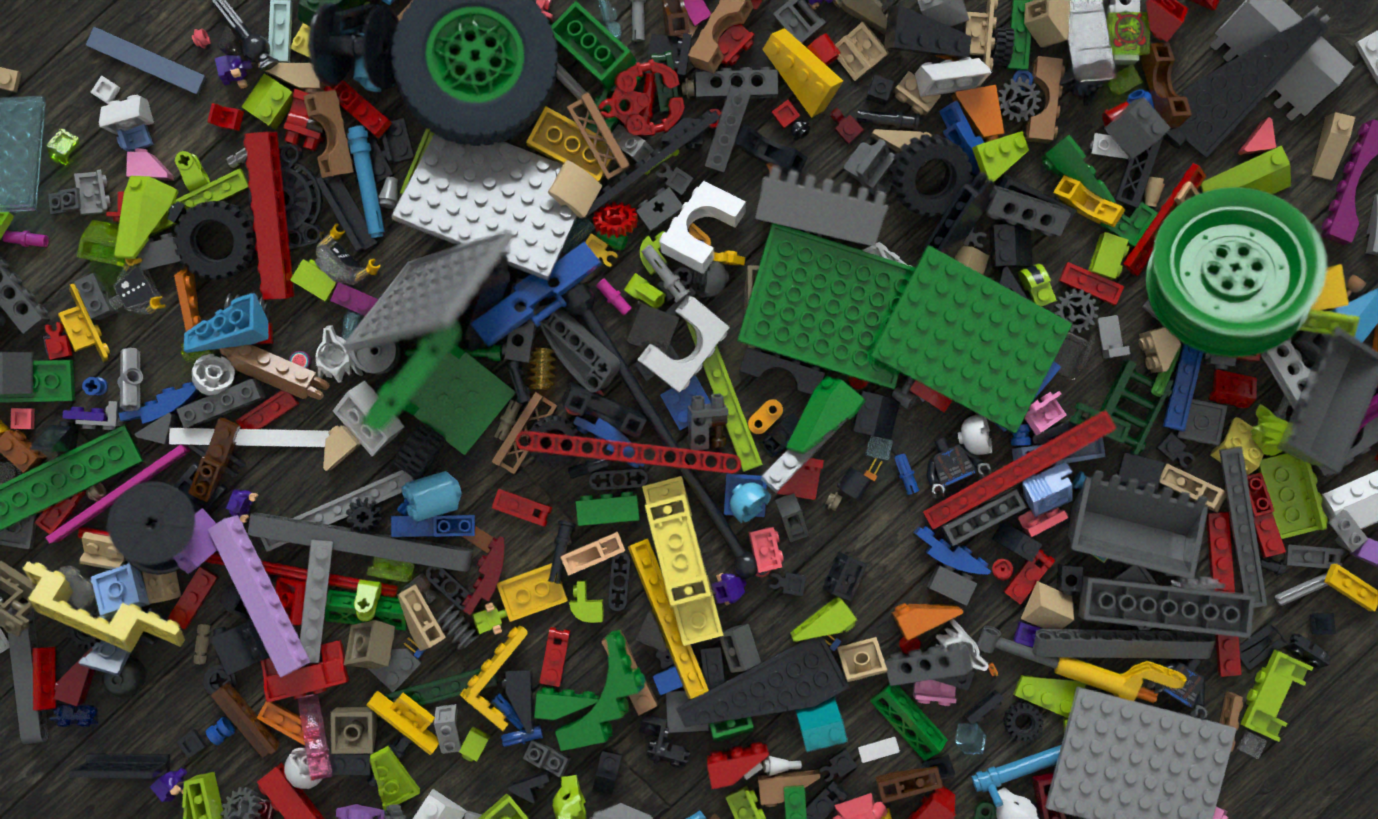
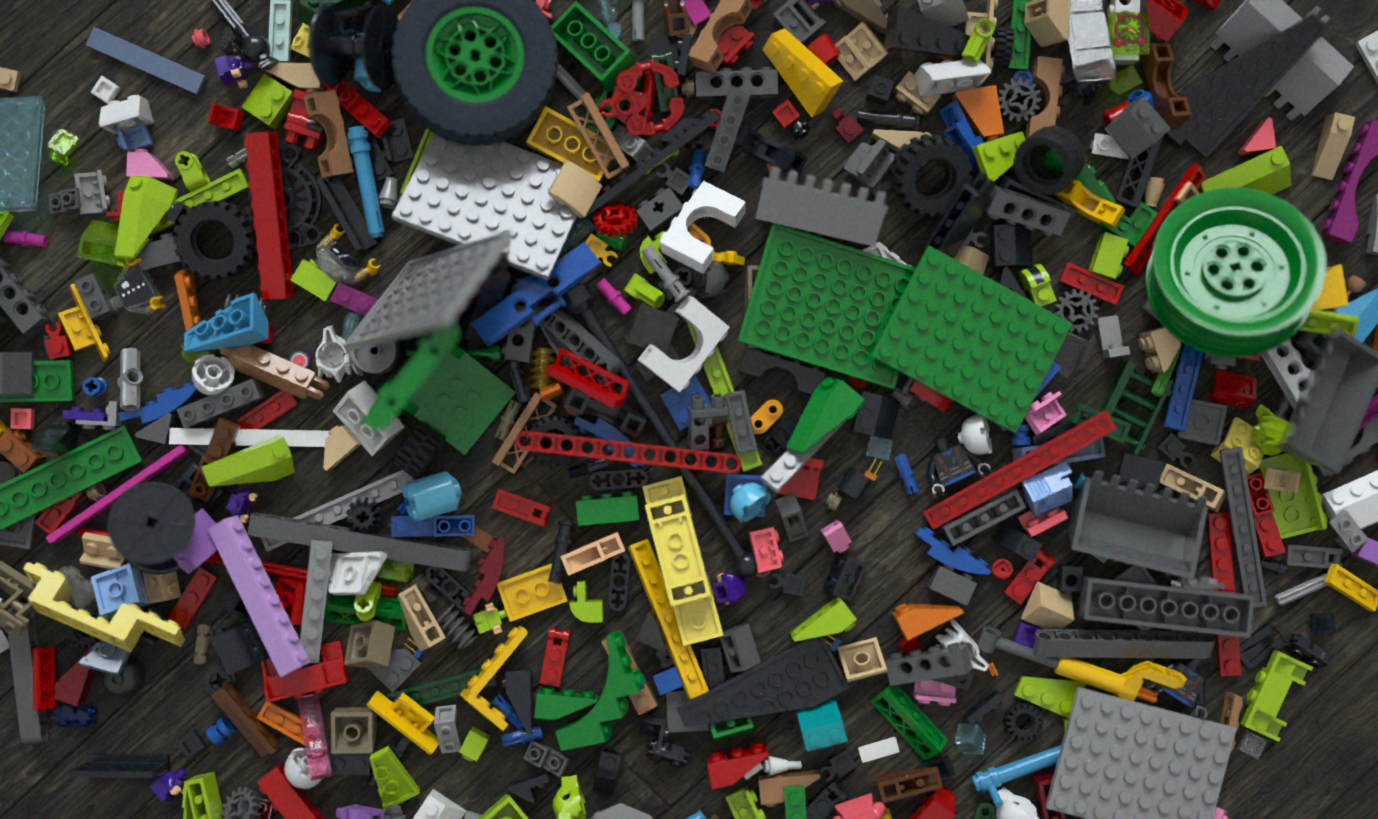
(258, 463): none -> lime wedge
(353, 572): none -> white wing
(552, 391): none -> orange slope
(584, 384): none -> red fence
(696, 168): none -> blue axle
(741, 421): none -> dark grey tile
(836, 536): none -> bright pink slope
(978, 41): none -> lime piece
(1033, 176): none -> black tyre
(1282, 480): none -> tan bracket

